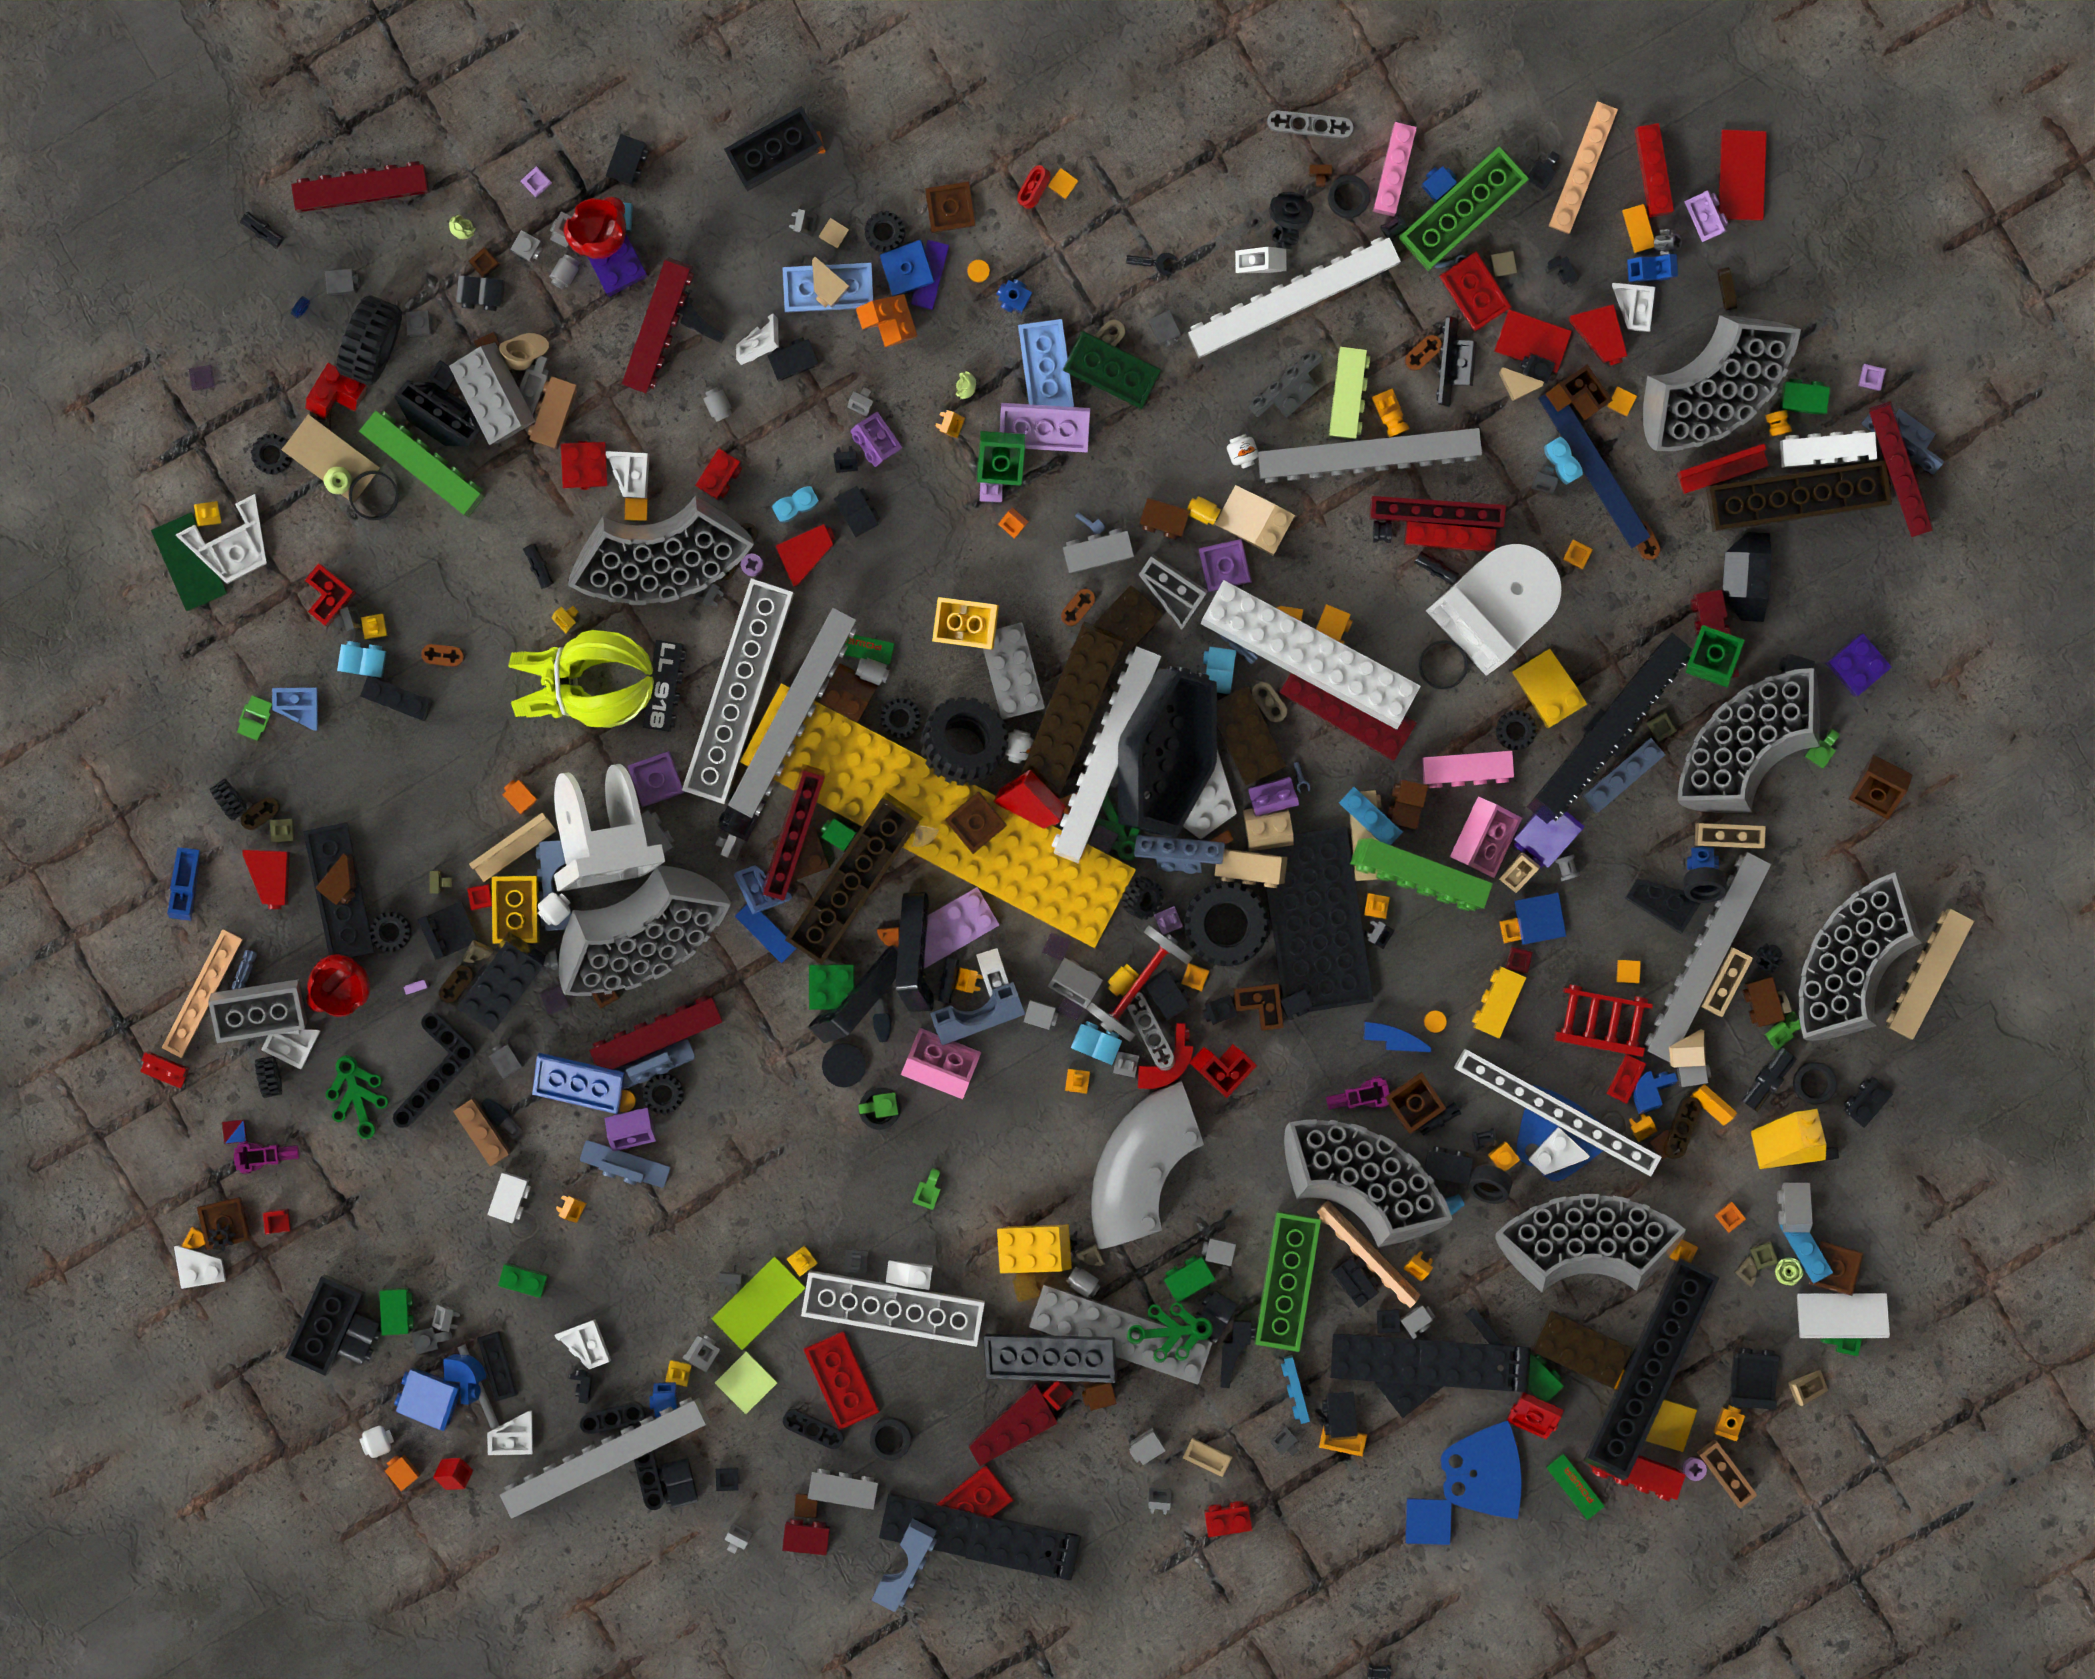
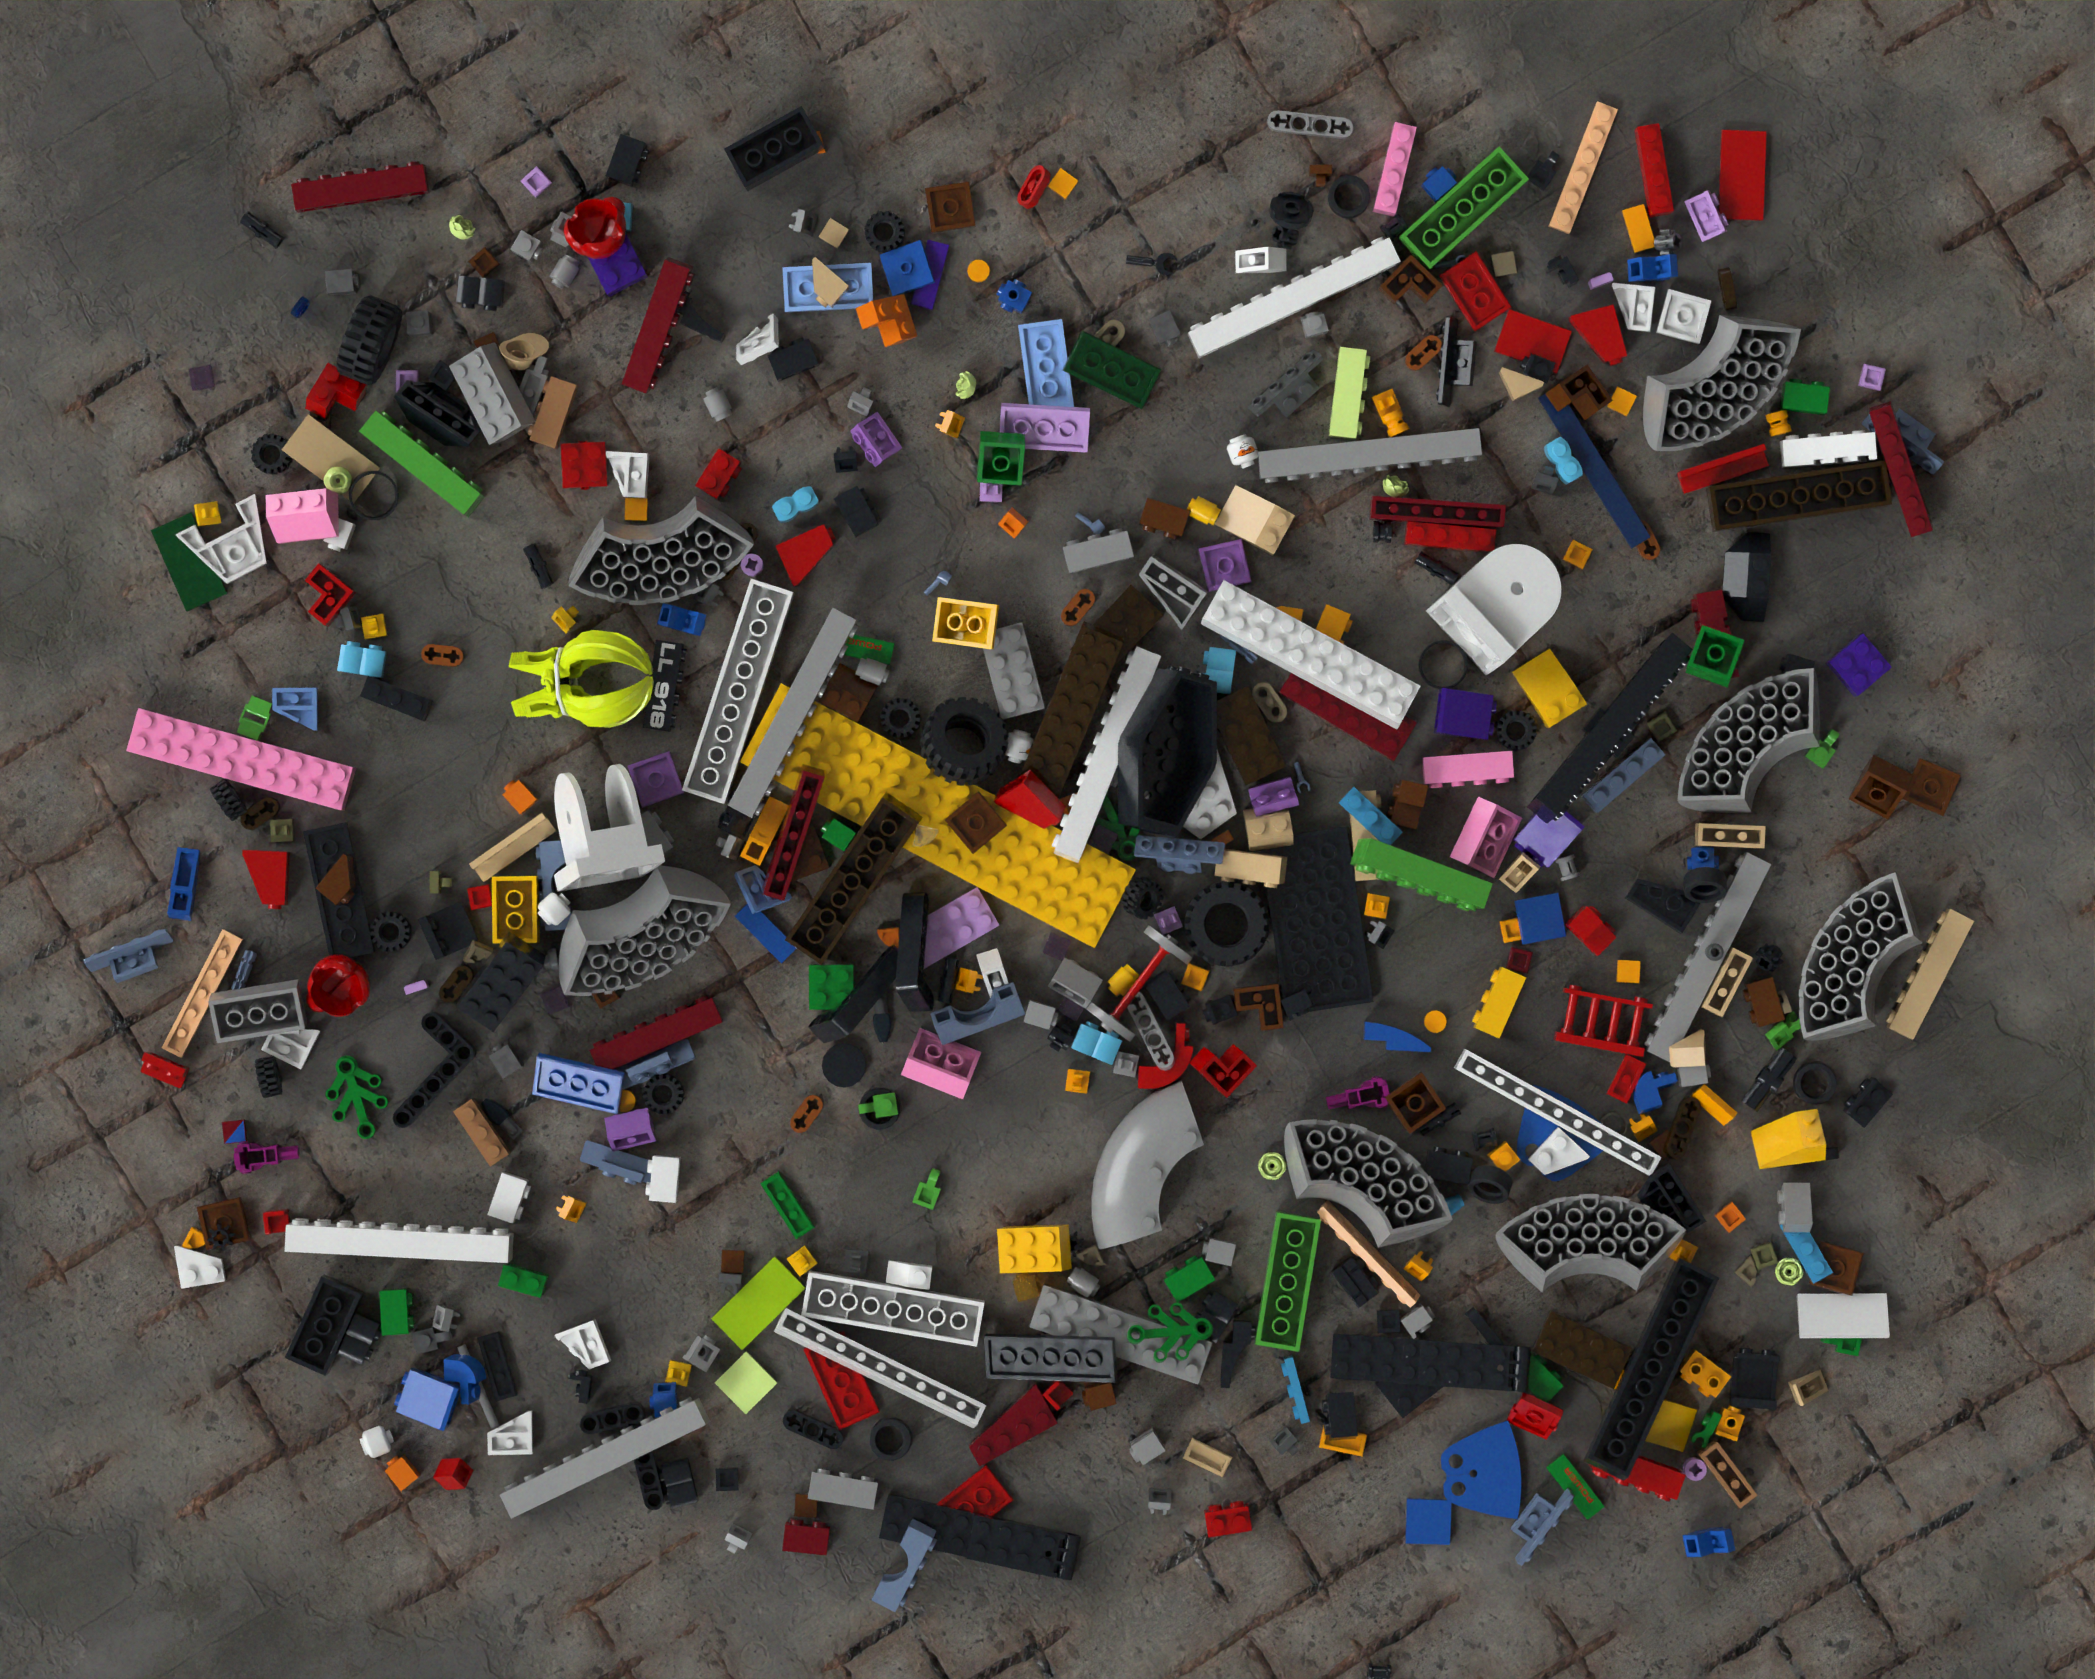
(130, 958): none -> sand blue bracket
(241, 759): none -> bright pink brick
(303, 515): none -> bright pink slope
(346, 531): none -> white brick
(399, 1241): none -> white brick
(404, 375): none -> lavender tile
(664, 1178): none -> white brick
(681, 619): none -> blue brick
(732, 1261): none -> reddish brown tile
(764, 830): none -> light orange slope
(787, 1205): none -> green tile
(802, 1110): none -> dark orange beam
(880, 1368): none -> white brick
(943, 577): none -> sand blue hand
(1060, 1037): none -> black gear
(1278, 1169): none -> yellowish green plate
(1314, 324): none -> light grey brick
(1395, 487): none -> yellowish green plate
(1410, 276): none -> reddish brown brick
(1464, 714): none -> dark purple slope
(1537, 1520): none -> sand blue bracket
(1590, 929): none -> red brick
(1600, 280): none -> lavender tile
(1668, 1196): none -> black wedge
(1683, 316): none -> white plate
(1704, 1373): none -> light orange brick
(1708, 1541): none -> blue brick
(1709, 1423): none -> green plate
(1719, 952): none -> dark grey pin
(1931, 787): none -> reddish brown plate

